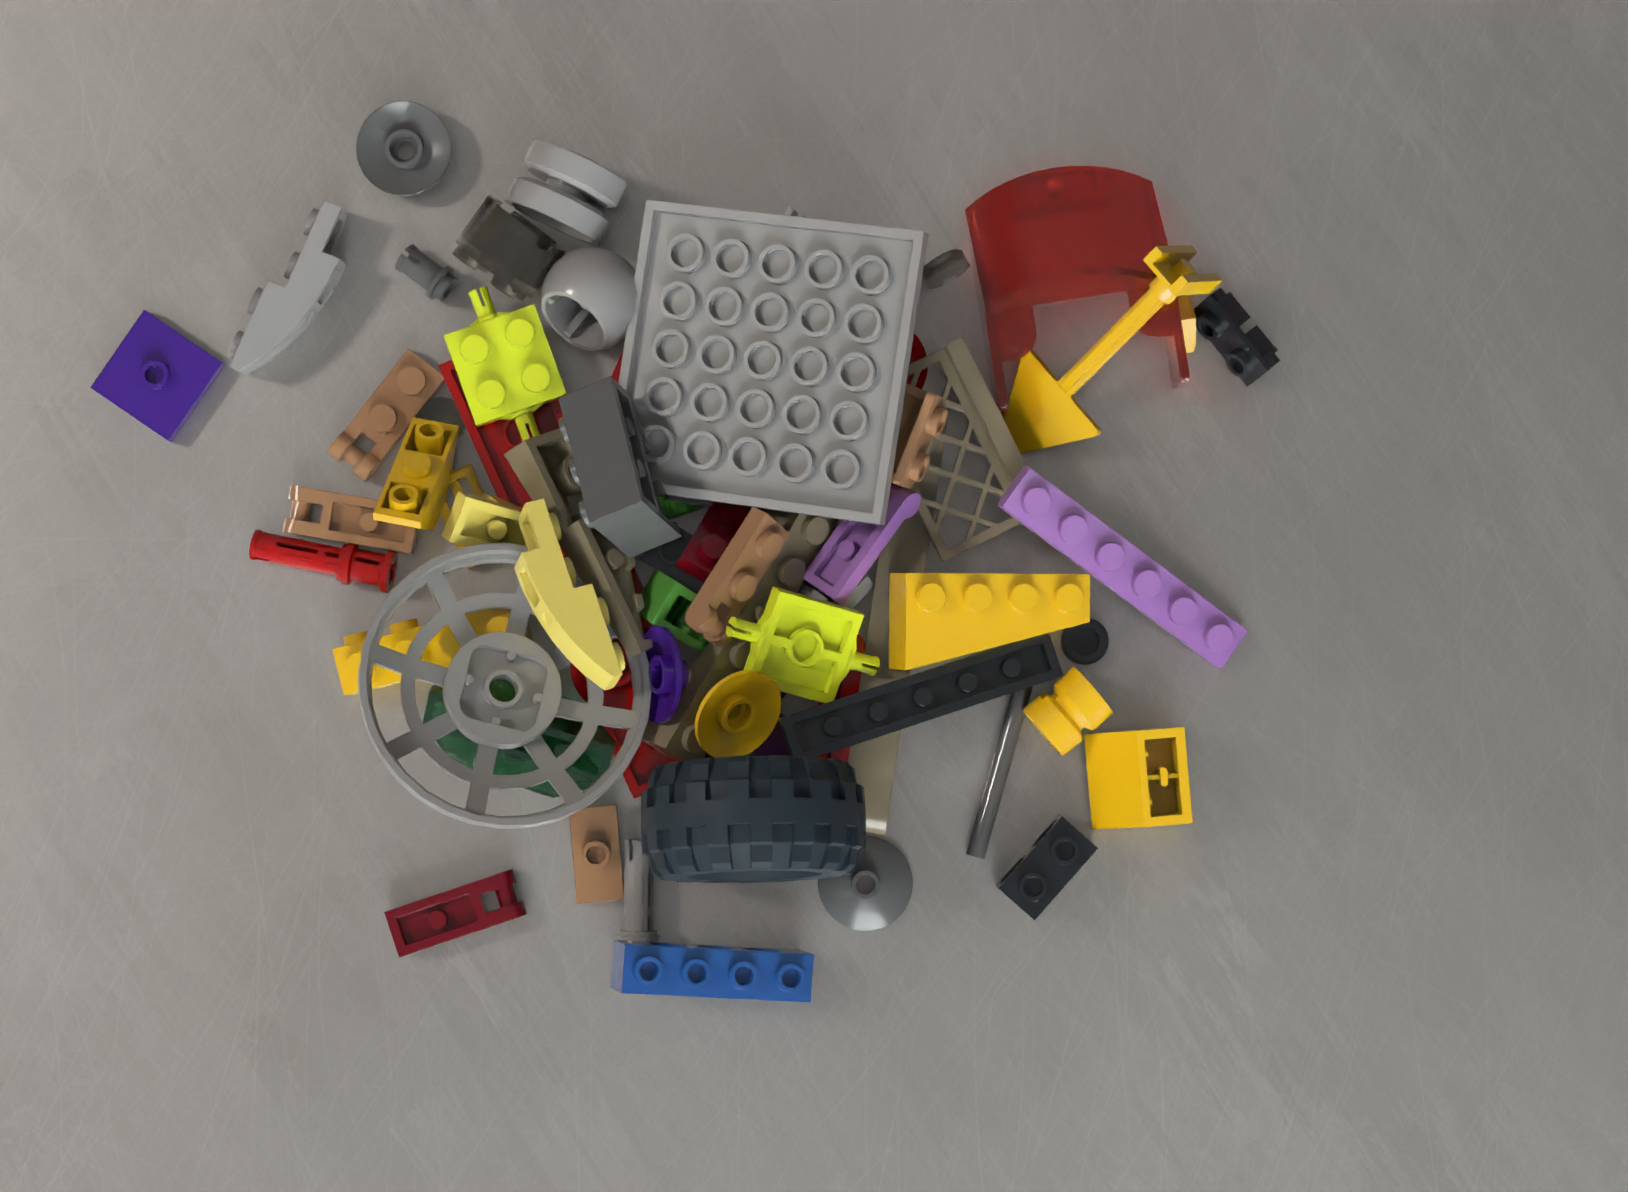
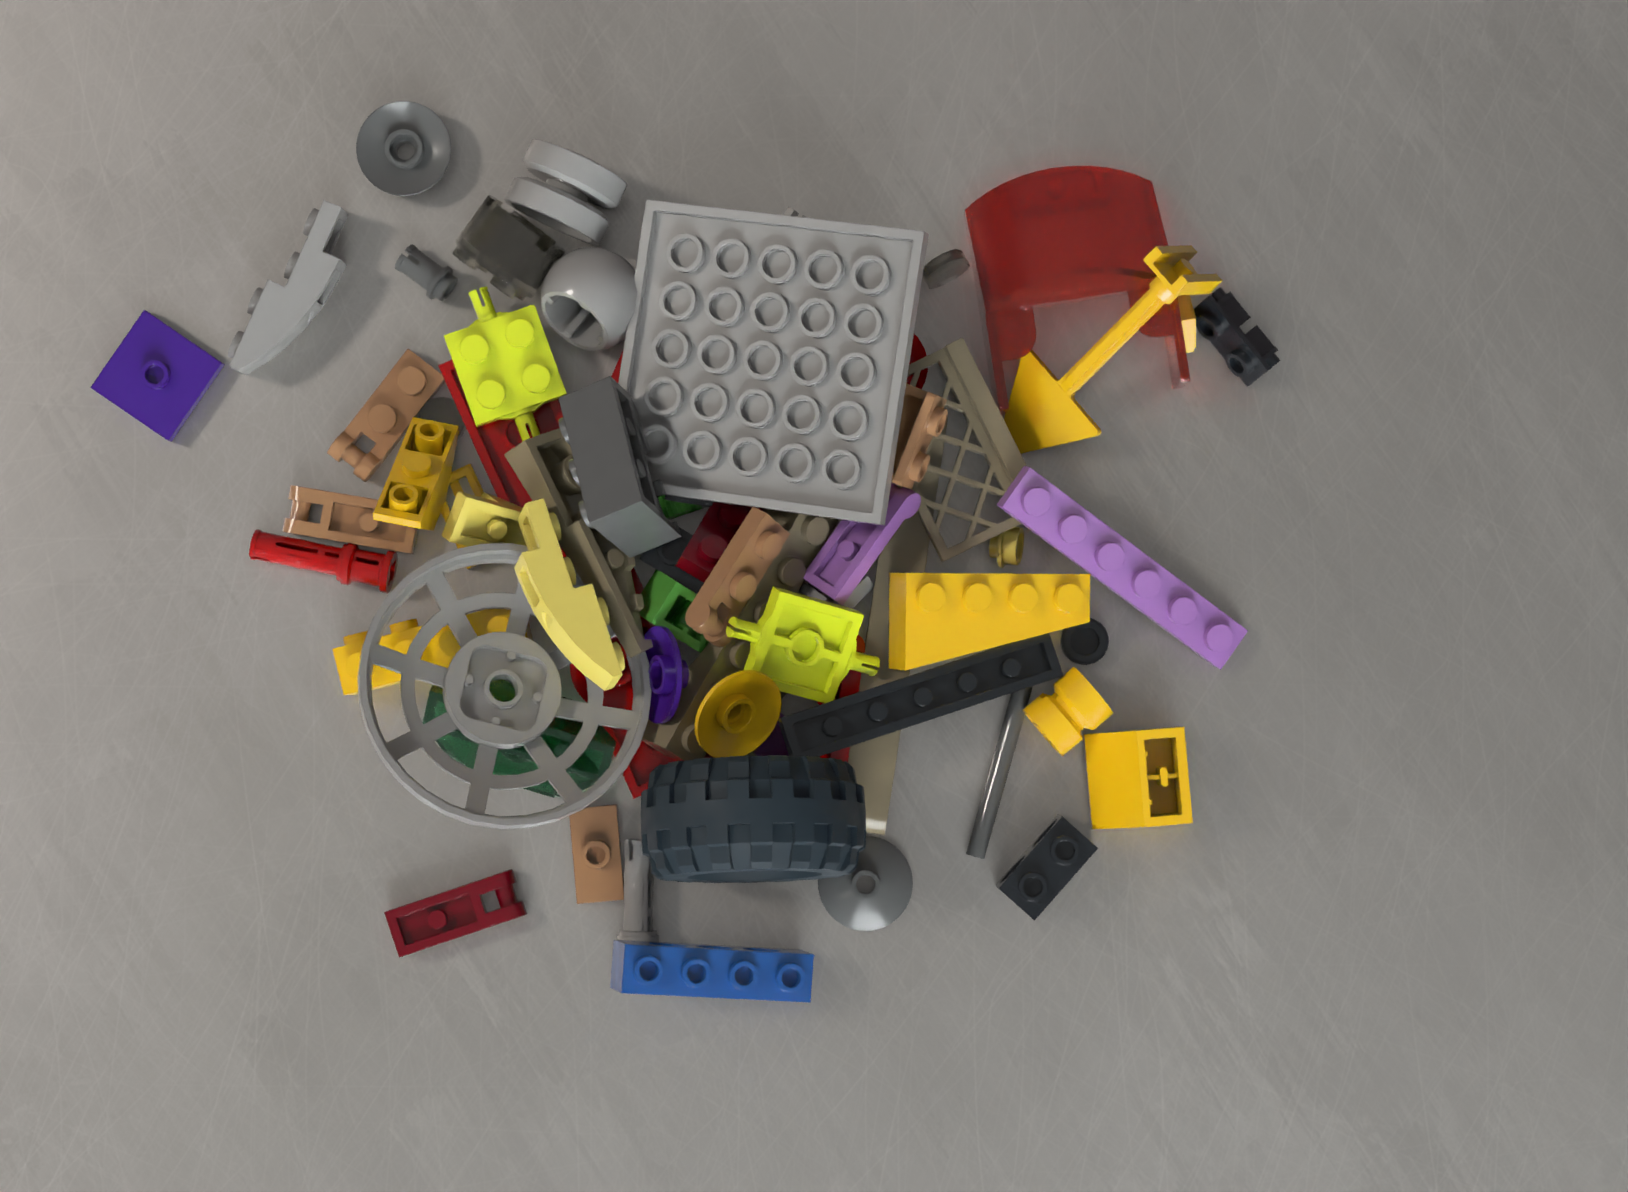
(1007, 547): none -> light yellow plate

